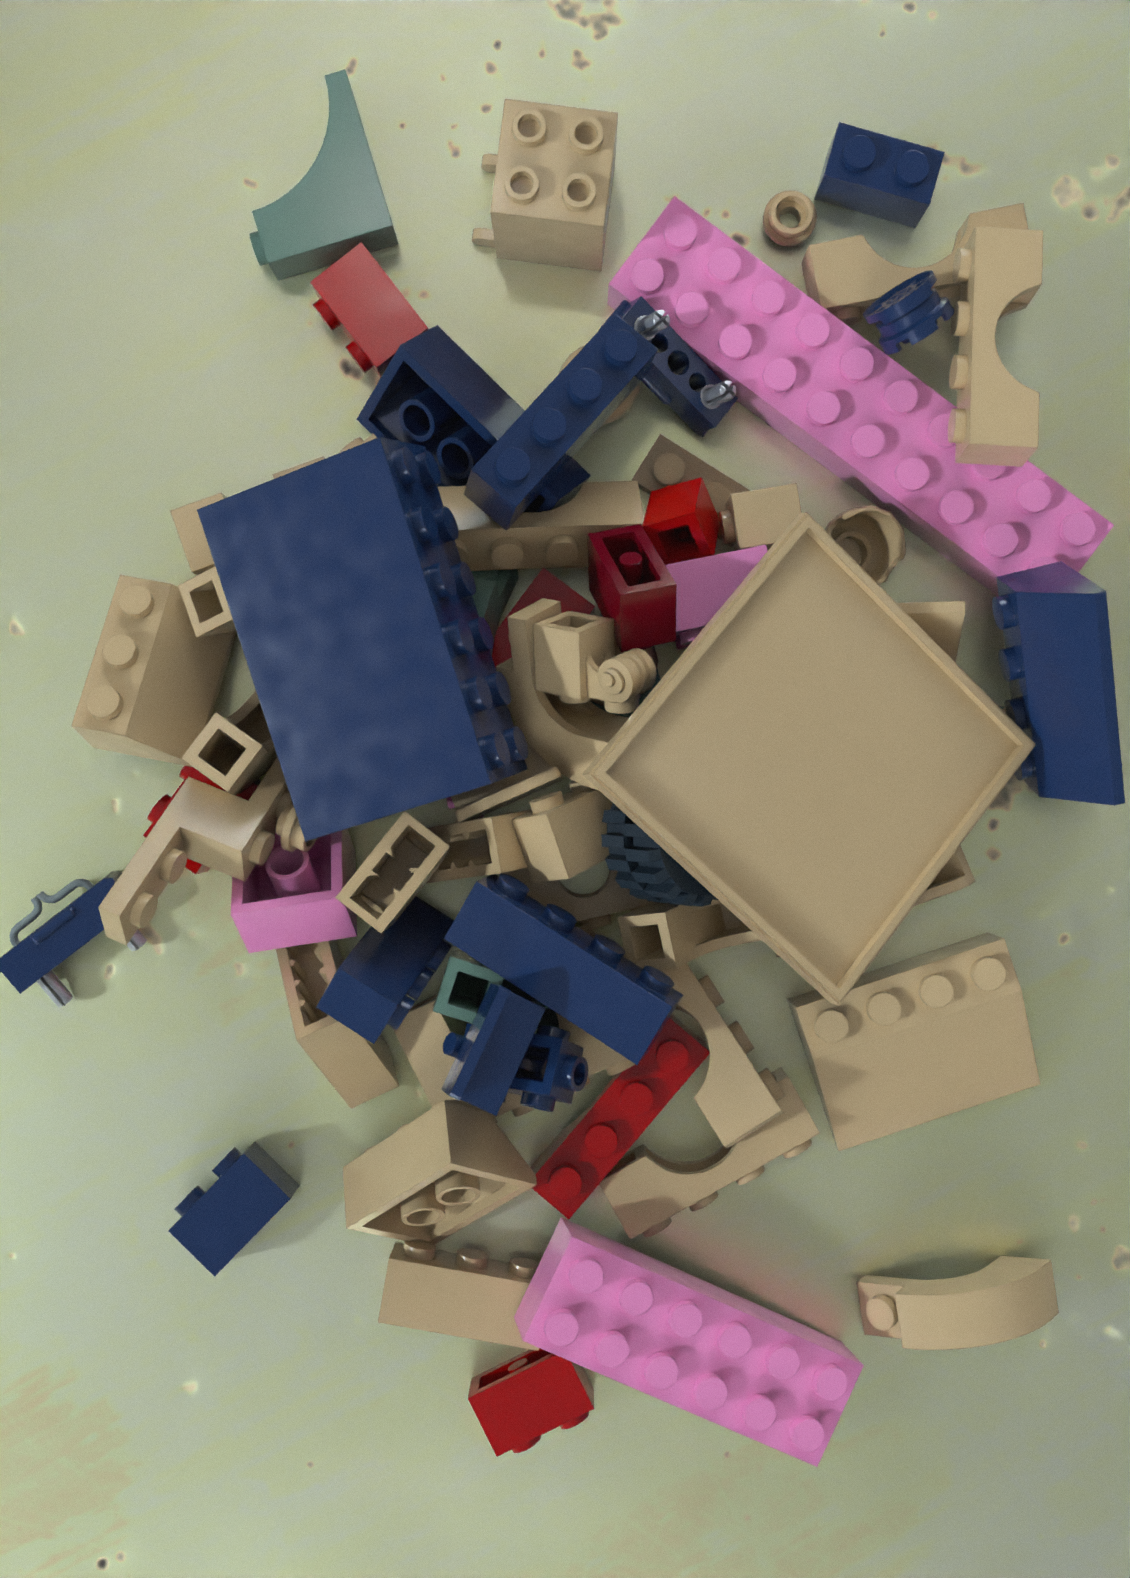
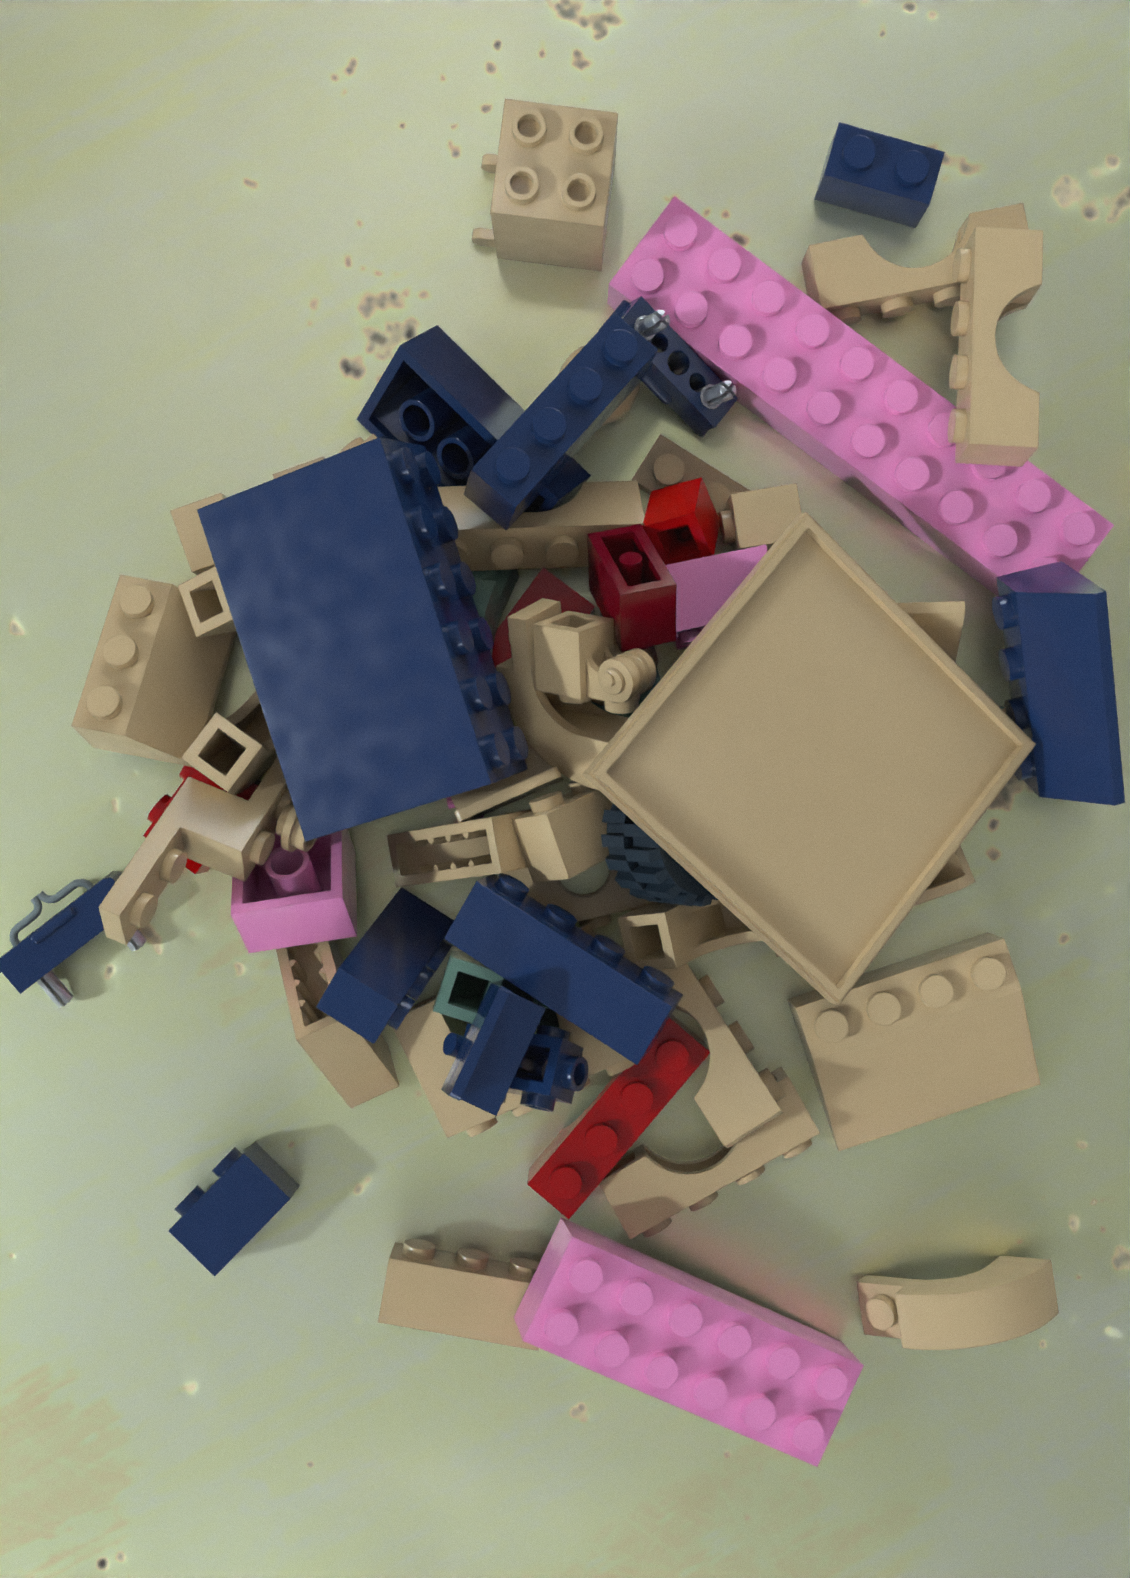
(332, 204): sand green arch -> none
(367, 308): red brick -> none
(394, 873): tan torso -> none
(434, 1176): tan slope -> none
(529, 1399): red brick -> none
(793, 203): tan plate -> none
(870, 538): tan hair -> none
(908, 312): dark blue wheel -> none

